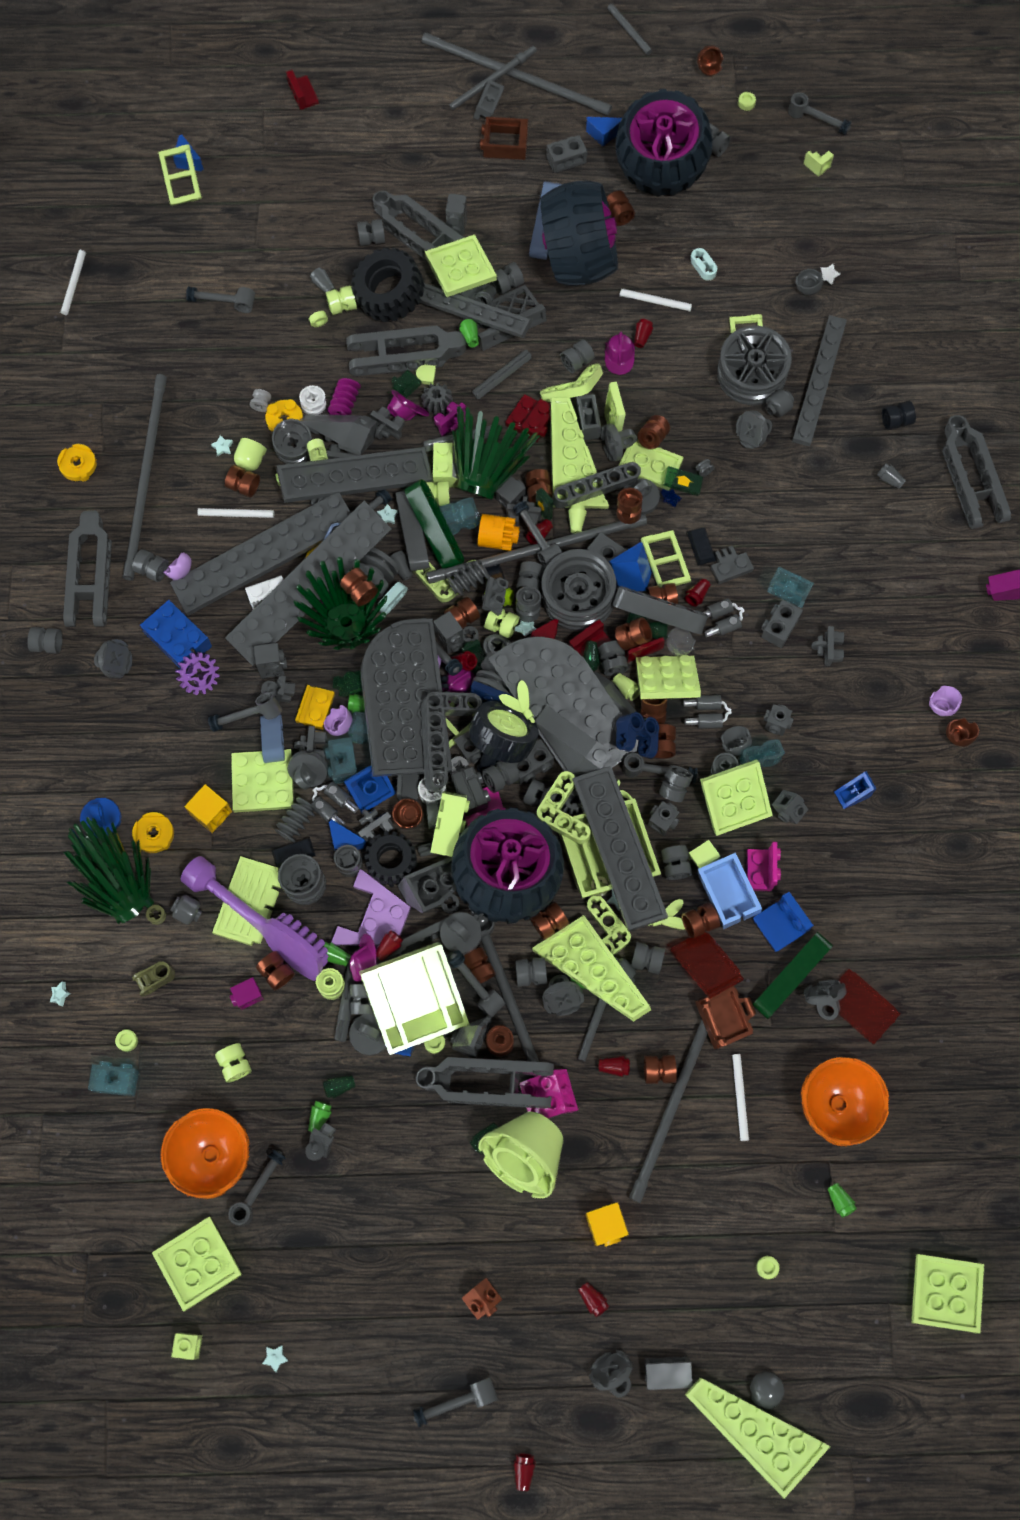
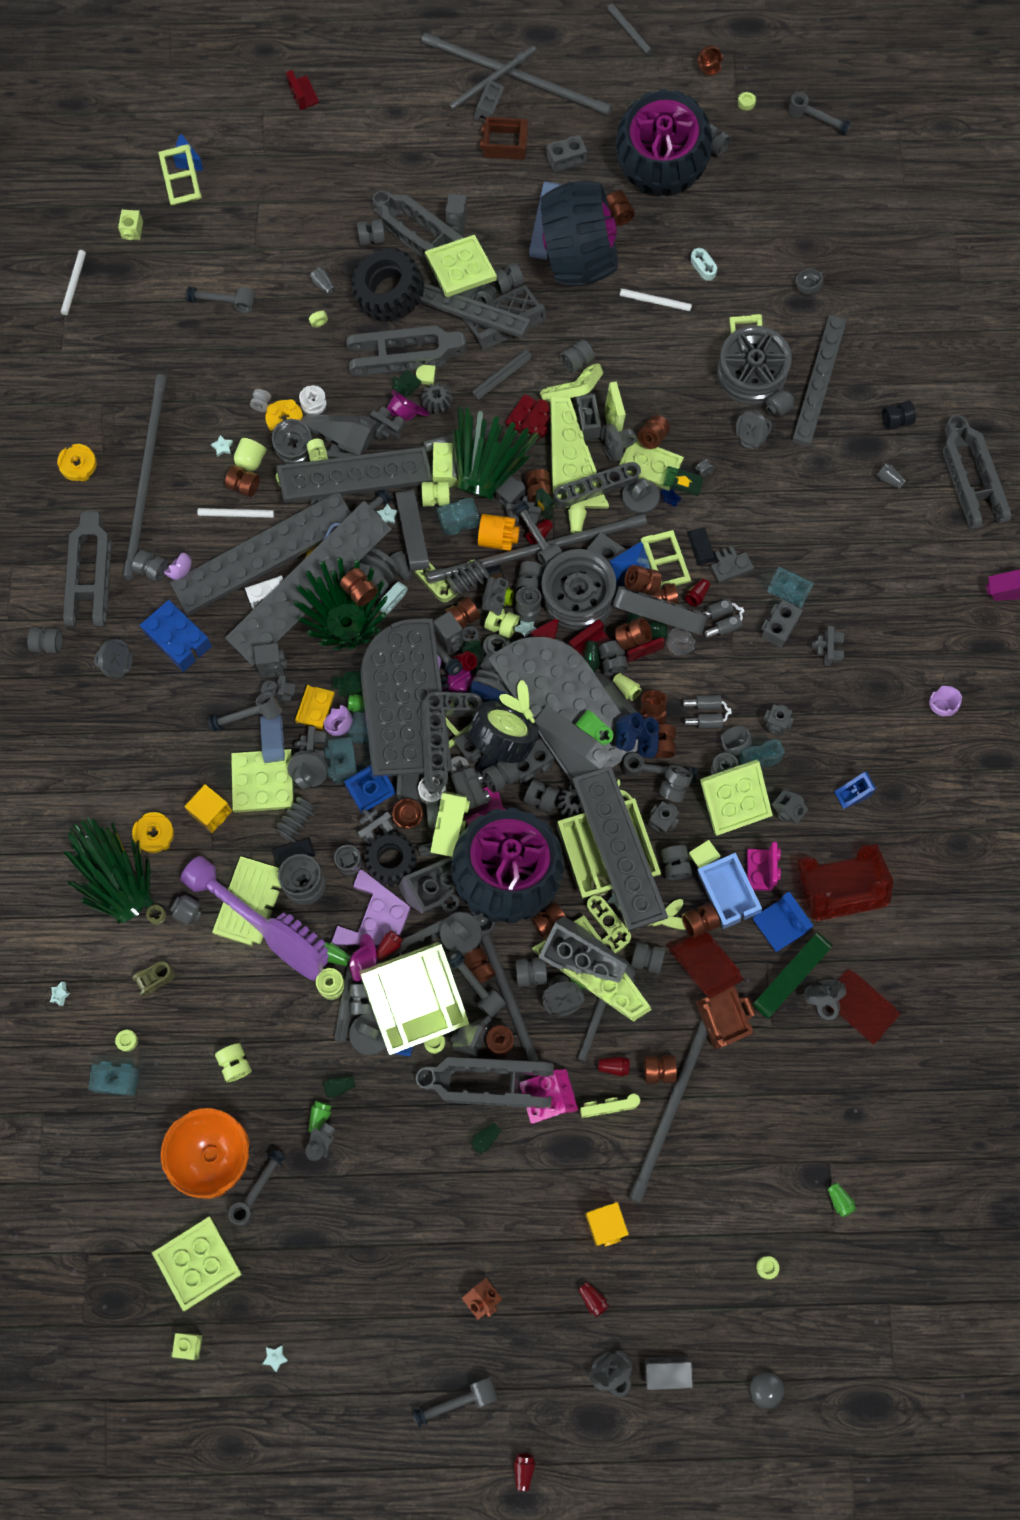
(103, 811): blue tile -> none
(130, 224): none -> yellowish green brick
(195, 665): medium lavender gear -> none
(246, 994): magenta brick -> none
(278, 977): copper wheel -> none
(339, 796): dark grey piece -> none
(341, 300): yellowish green wheel -> none
(343, 836): blue slope -> none
(344, 397): magenta piece -> none
(434, 524): dark green beam -> none
(450, 421): magenta hips -> none
(470, 332): bright green cone -> none
(525, 1153): yellowish green cone -> none
(555, 809): yellowish green beam -> none
(578, 950): none -> dark grey wedge
(593, 725): none -> bright green piece
(602, 128): blue slope -> none
(610, 1106): none -> yellowish green plate
(619, 354): magenta piece -> none
(629, 505): copper wheel -> none
(642, 332): dark red cone -> none
(643, 580): none -> copper wheel
(667, 677): yellowish green plate -> none
(740, 1097): white bar -> none
(769, 1444): yellowish green wing -> none
(818, 163): yellowish green panel -> none
(829, 274): white piece -> none
(845, 1101): orange rock -> none
(846, 885): none -> clear red windscreen
(947, 1293): yellowish green plate -> none
(962, 732): copper hair -> none

